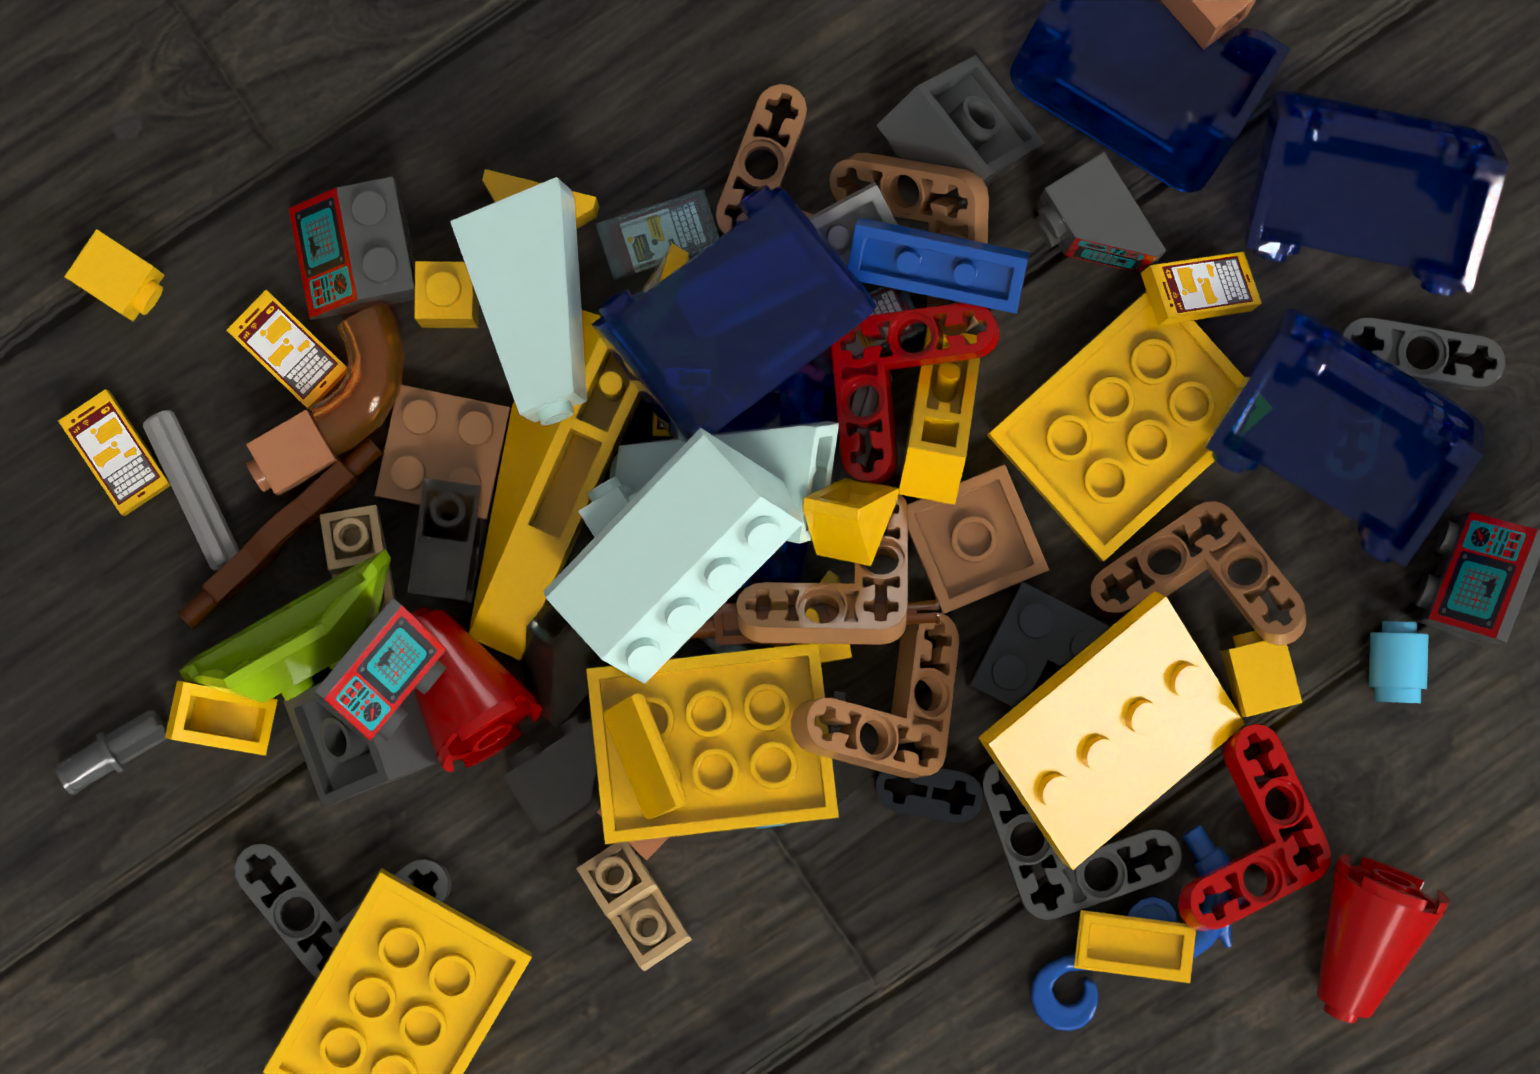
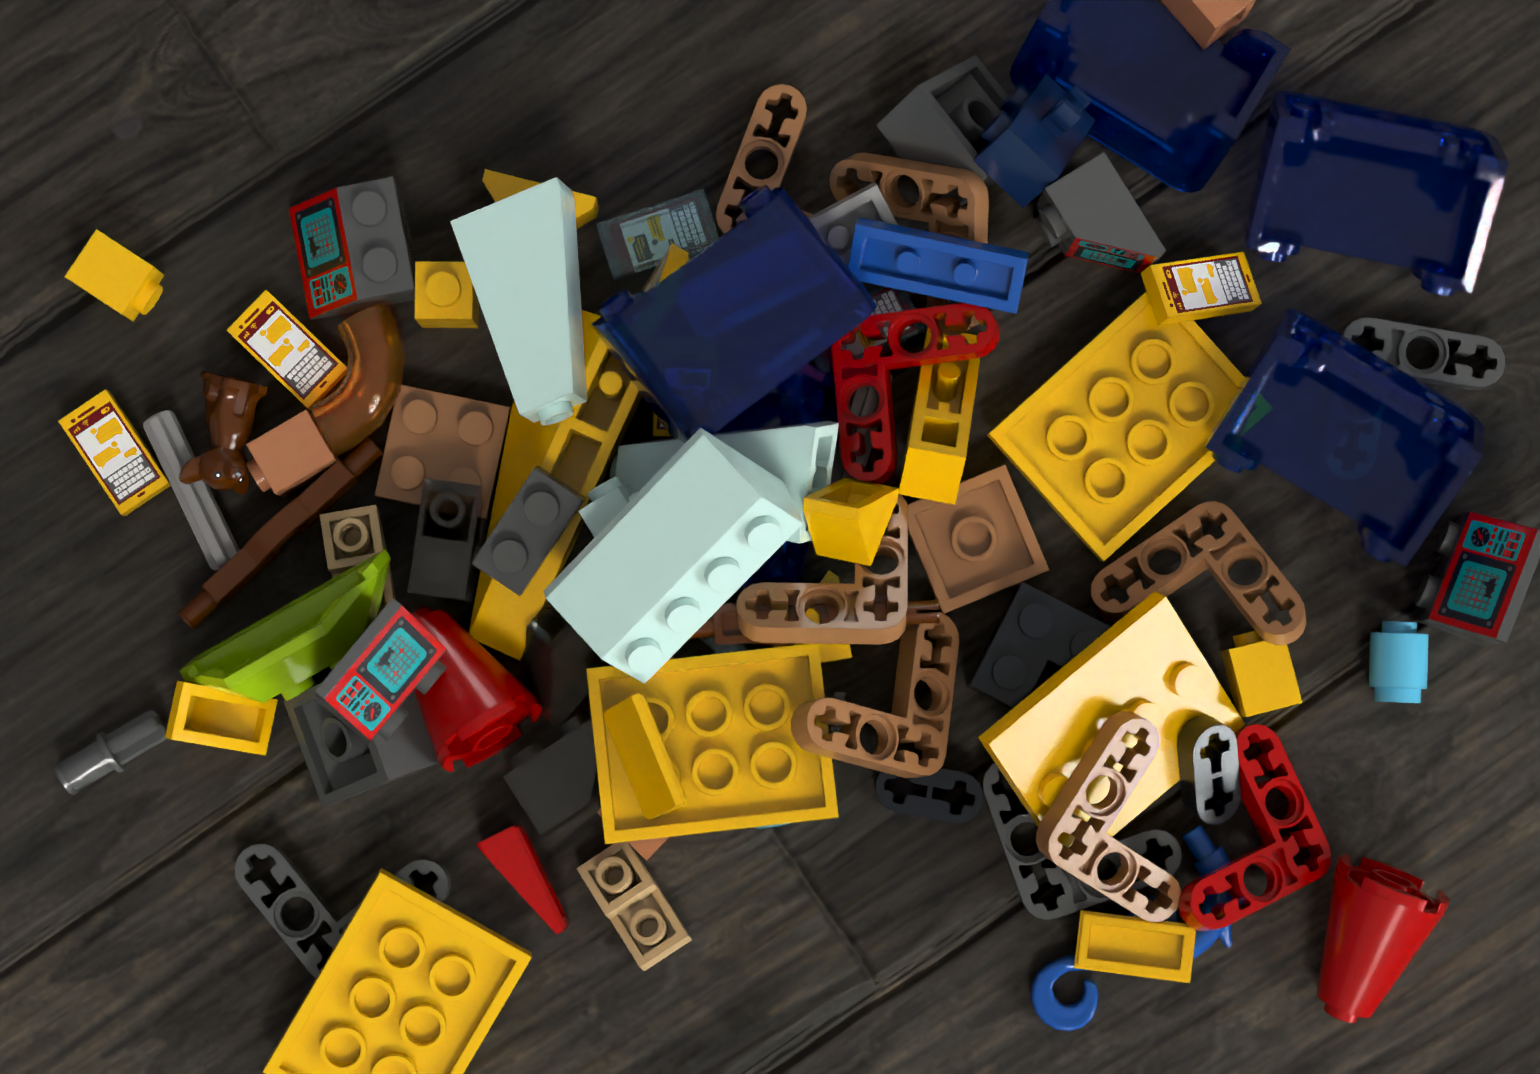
(230, 421): none -> reddish brown animal
(520, 865): none -> red slope
(528, 530): none -> dark grey plate
(1034, 137): none -> dark blue brick
(1091, 837): none -> medium nougat beam
(1202, 771): none -> beam

